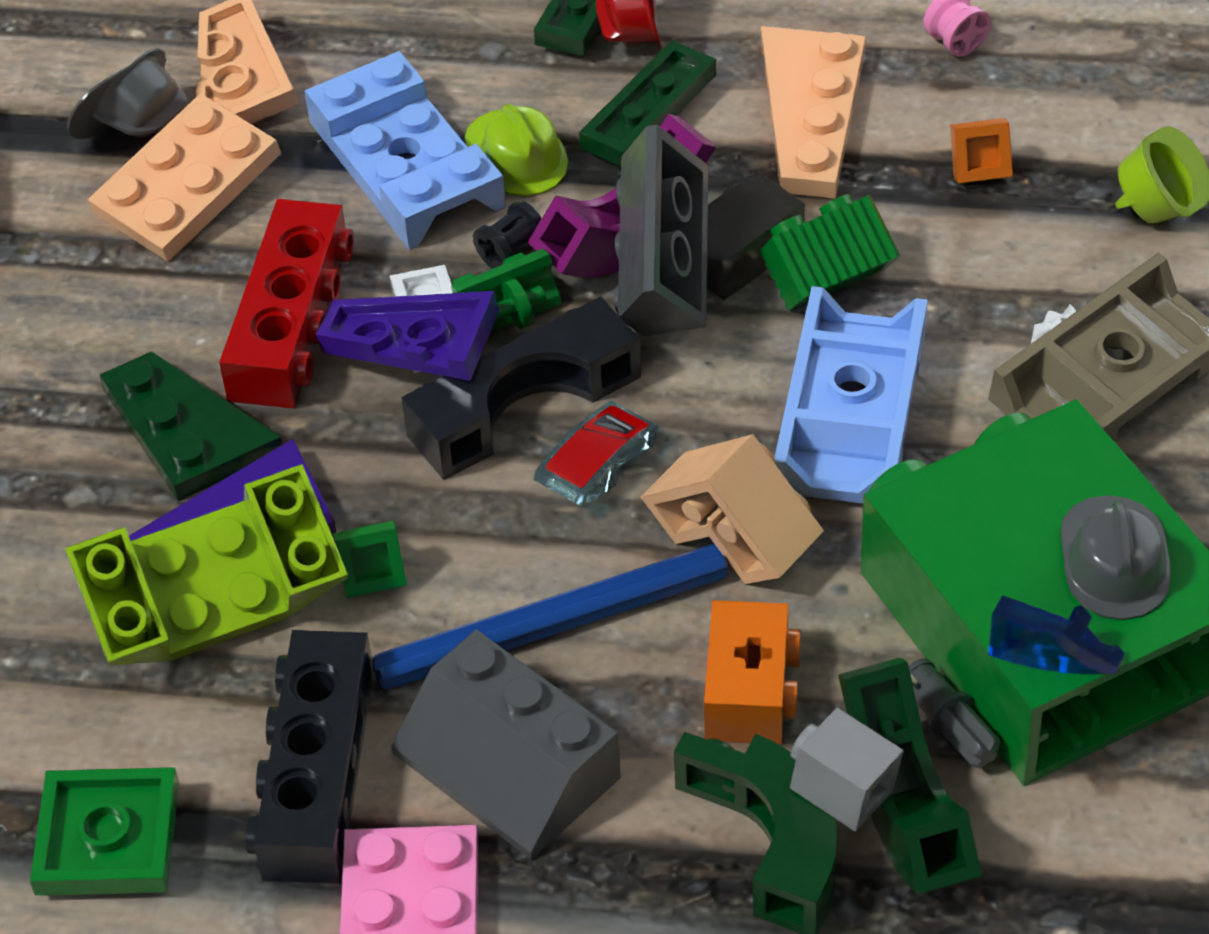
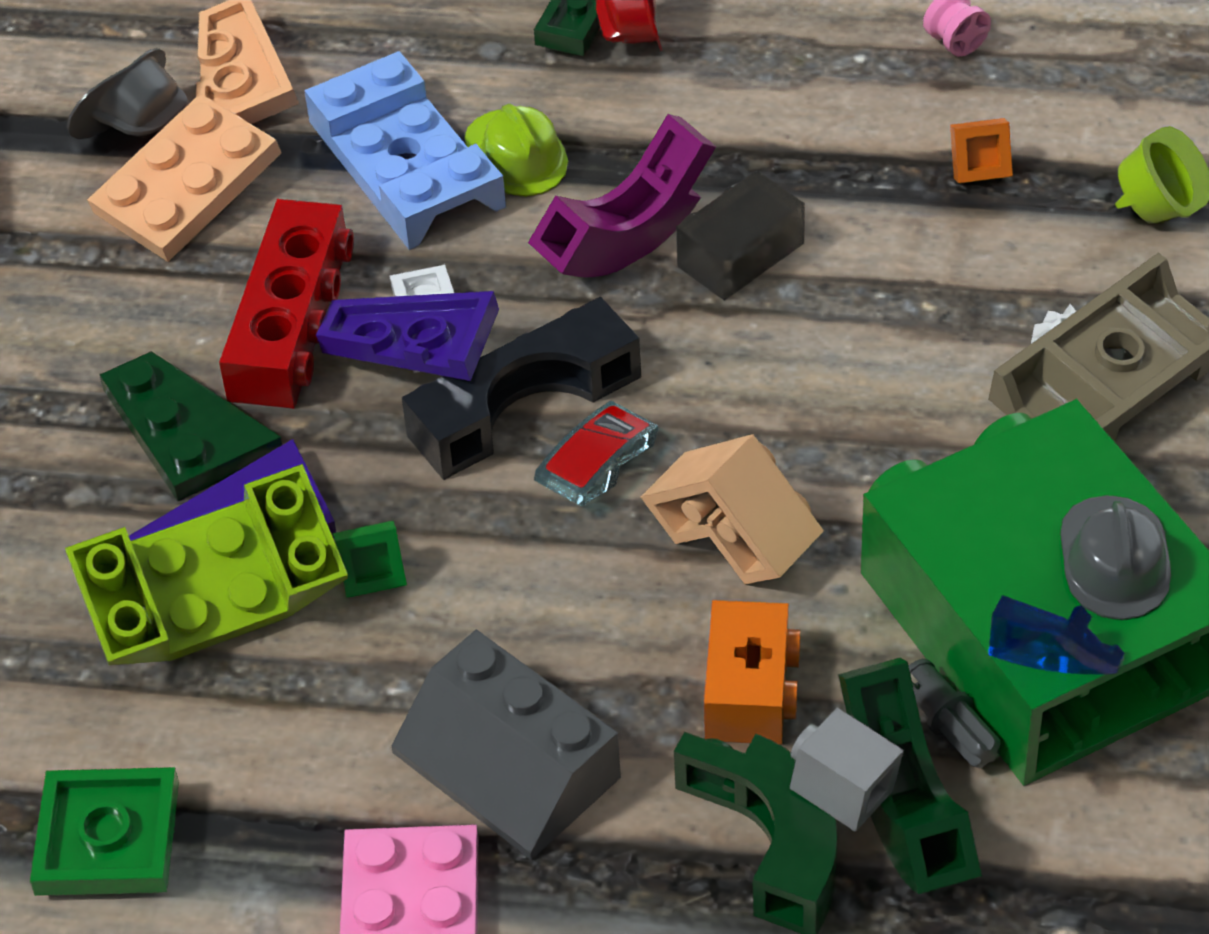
(319, 712): black brick -> none
(507, 235): black bush -> none
(520, 285): green hips -> none
(558, 612): blue axle -> none
(654, 92): dark green plate -> none
(662, 236): dark grey slope -> none
(812, 102): light nougat wing -> none
(829, 250): green brick -> none
(839, 439): light blue piece -> none

